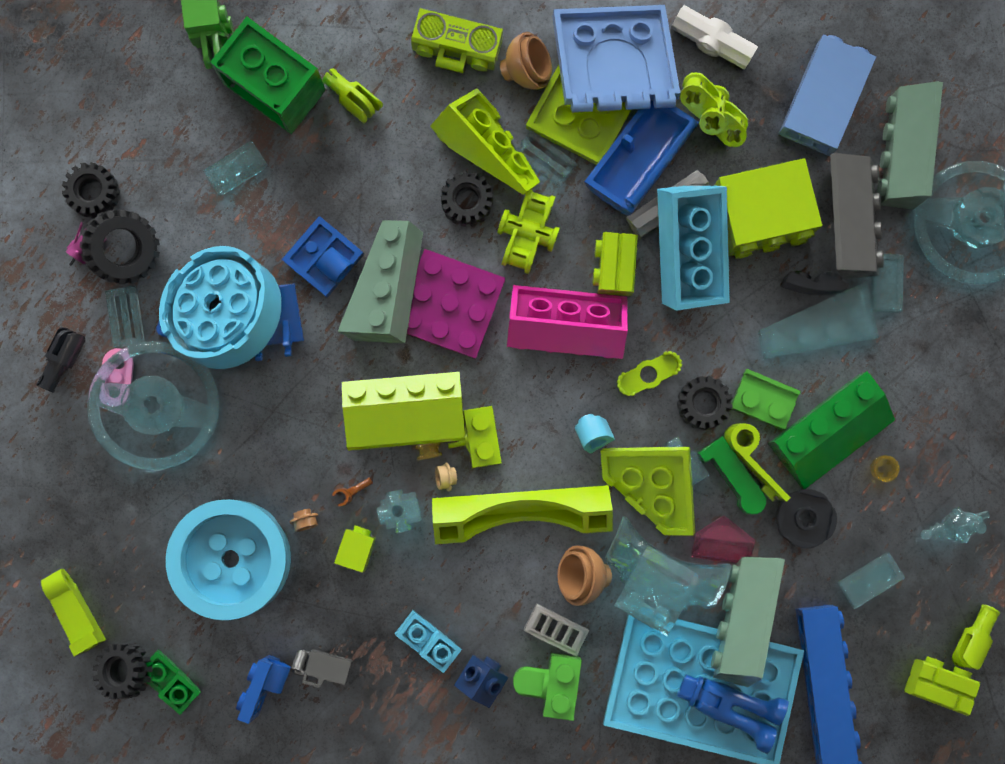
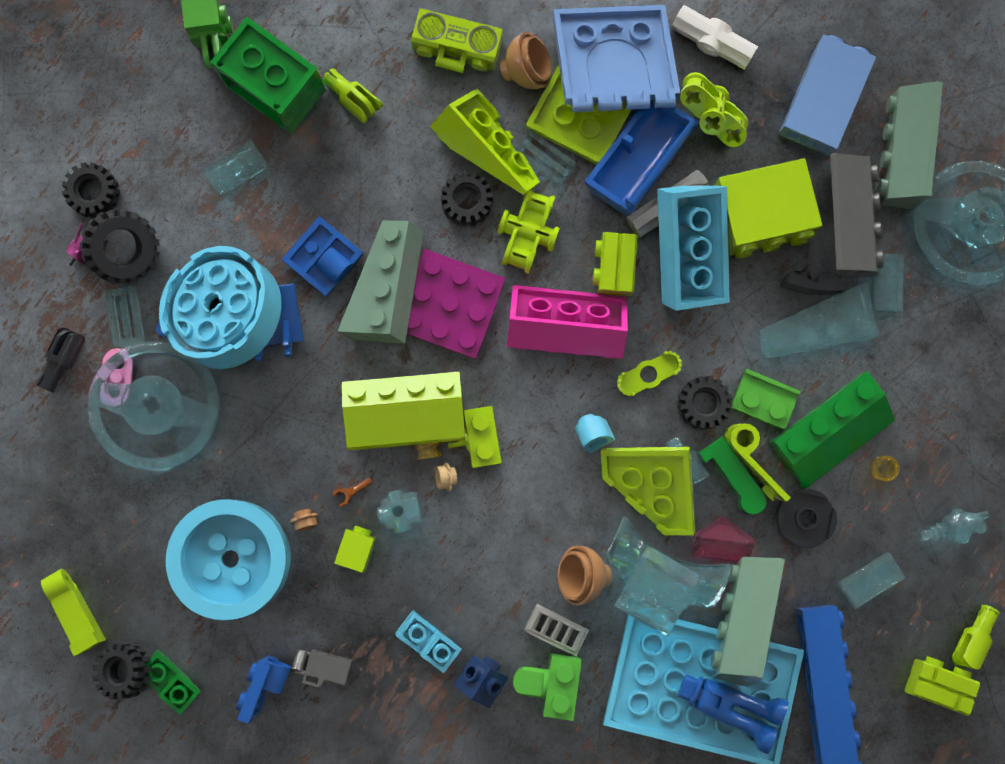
(465, 516): lime arch -> none

